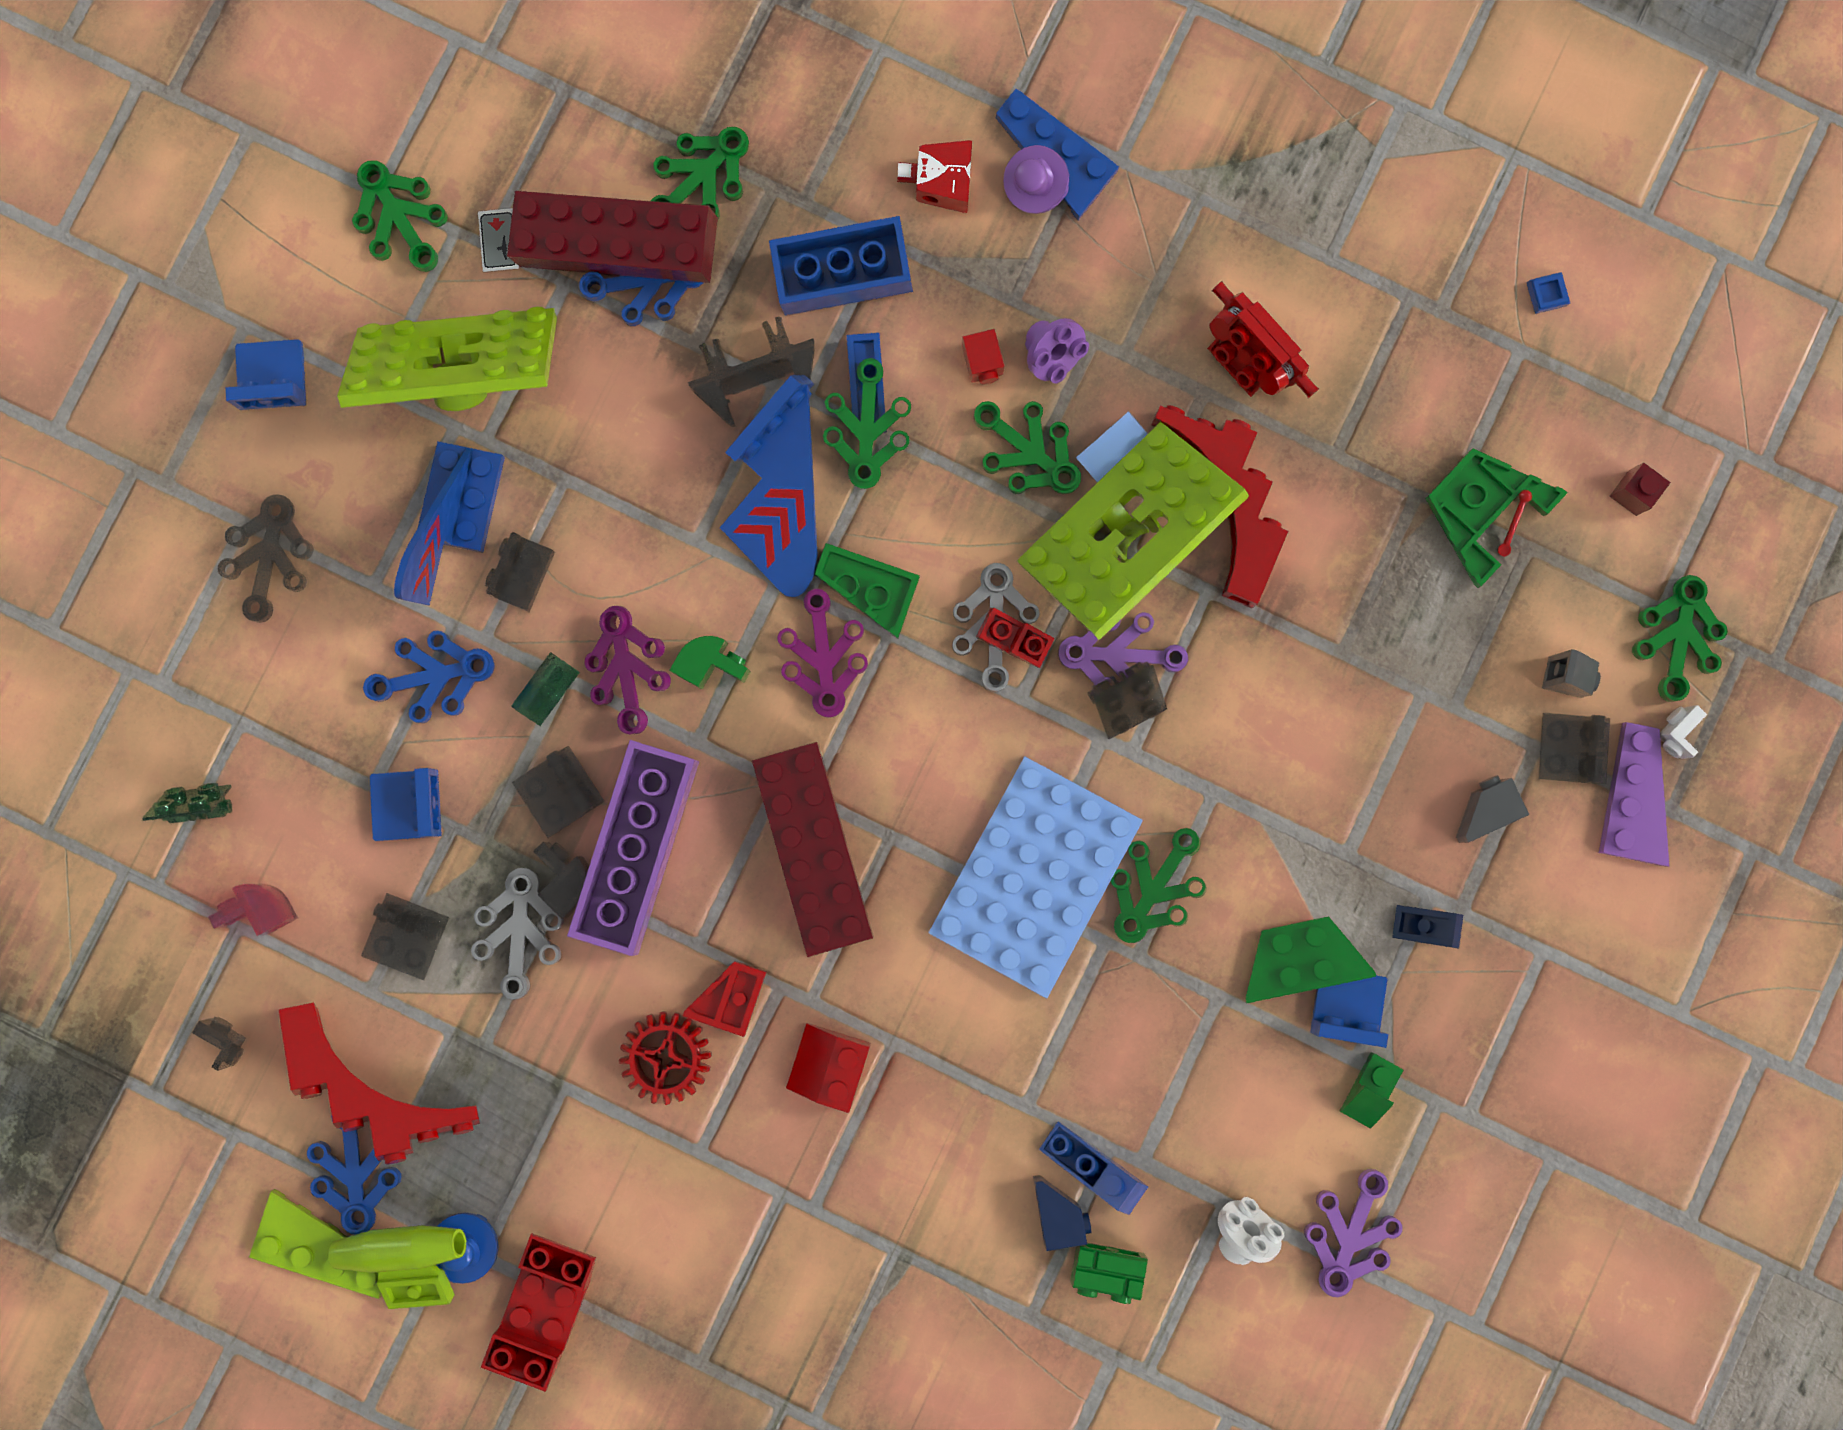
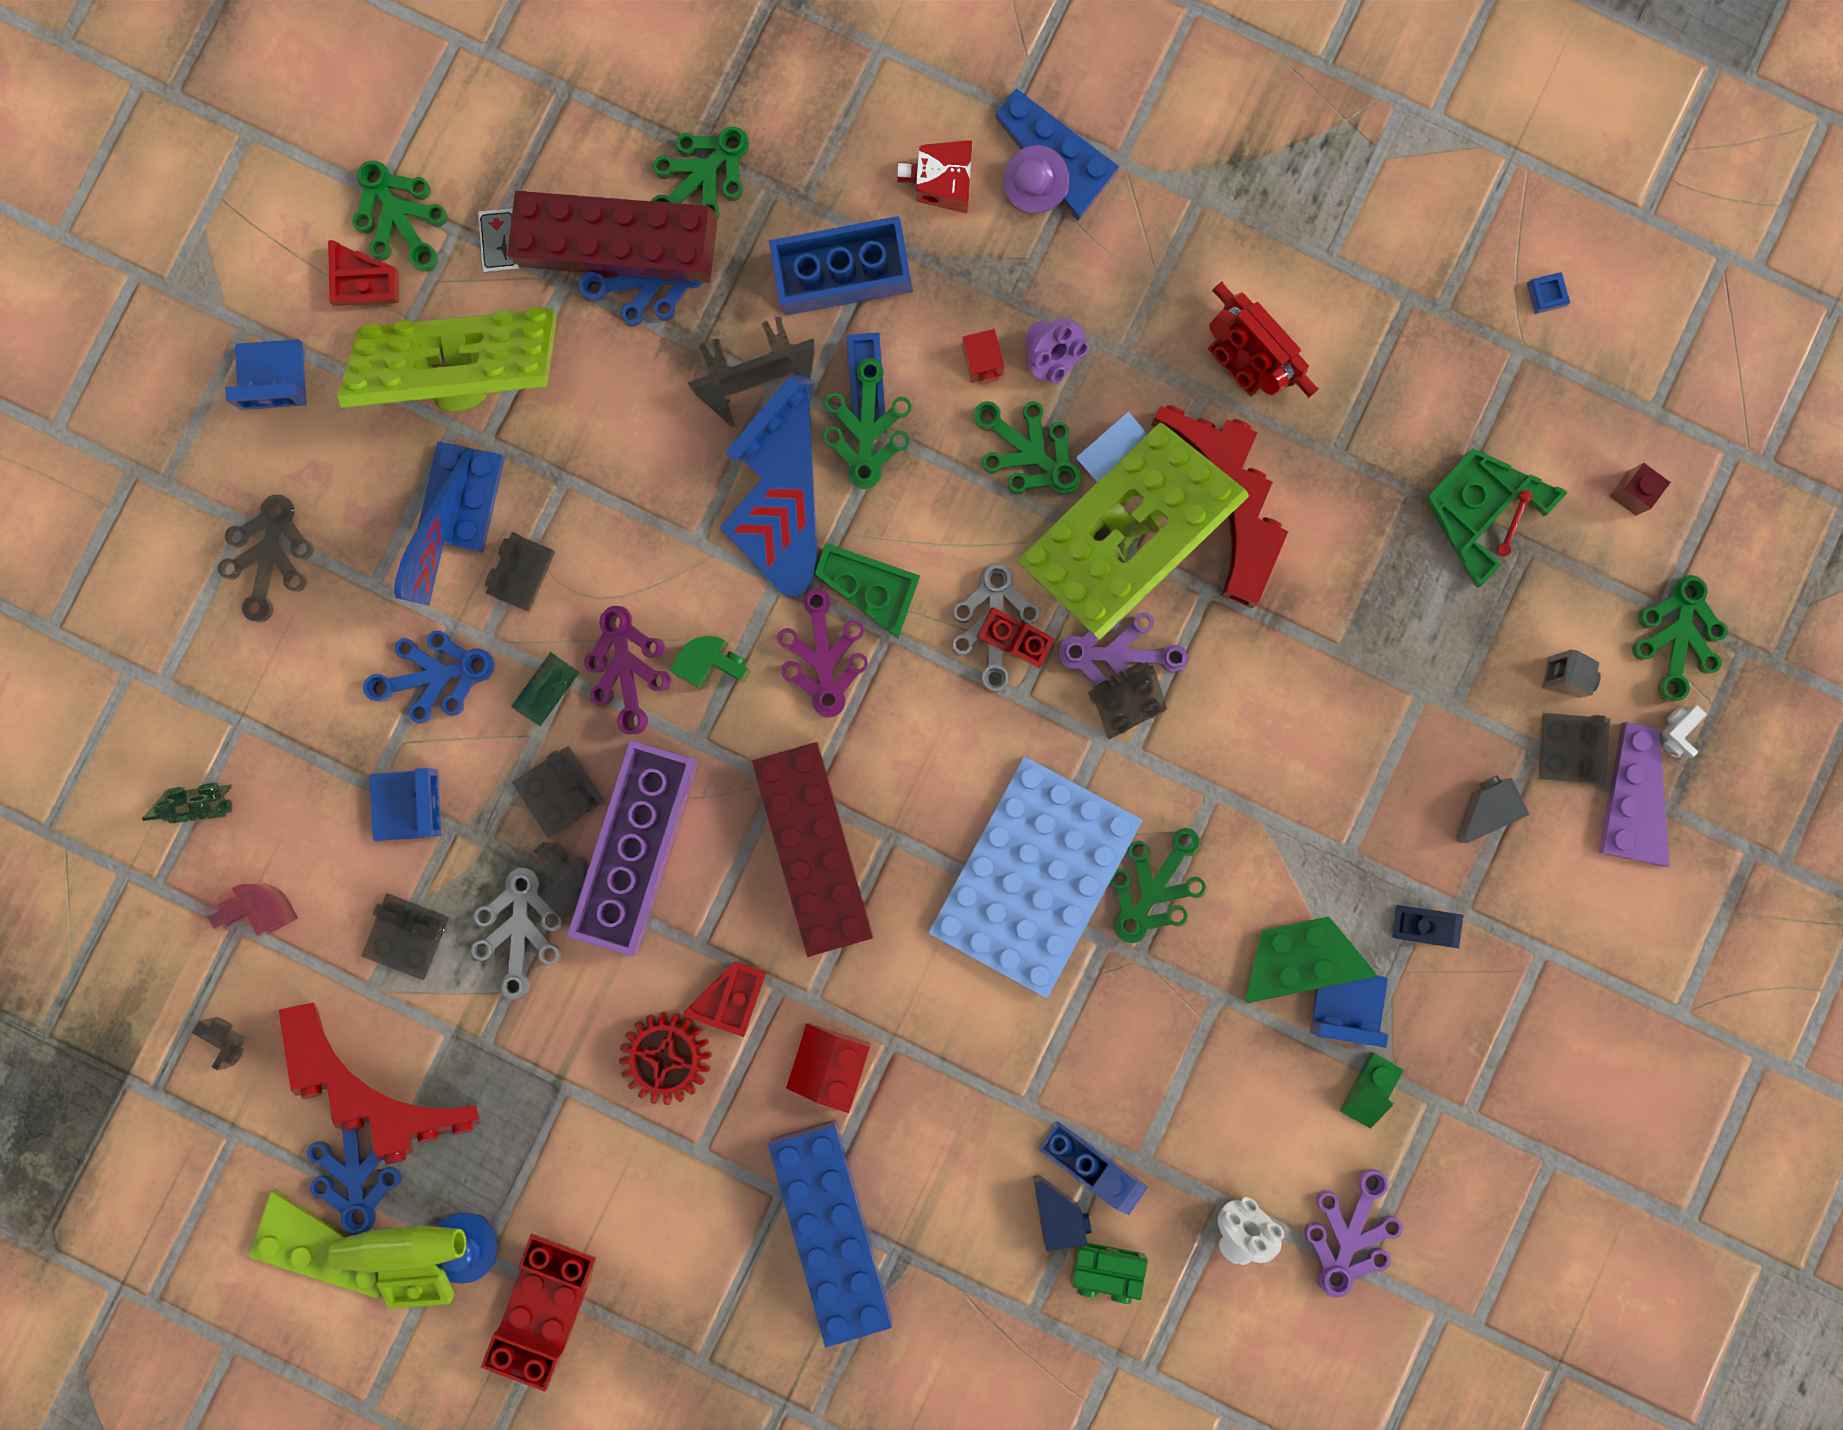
(359, 279): none -> red wing
(830, 1233): none -> blue brick

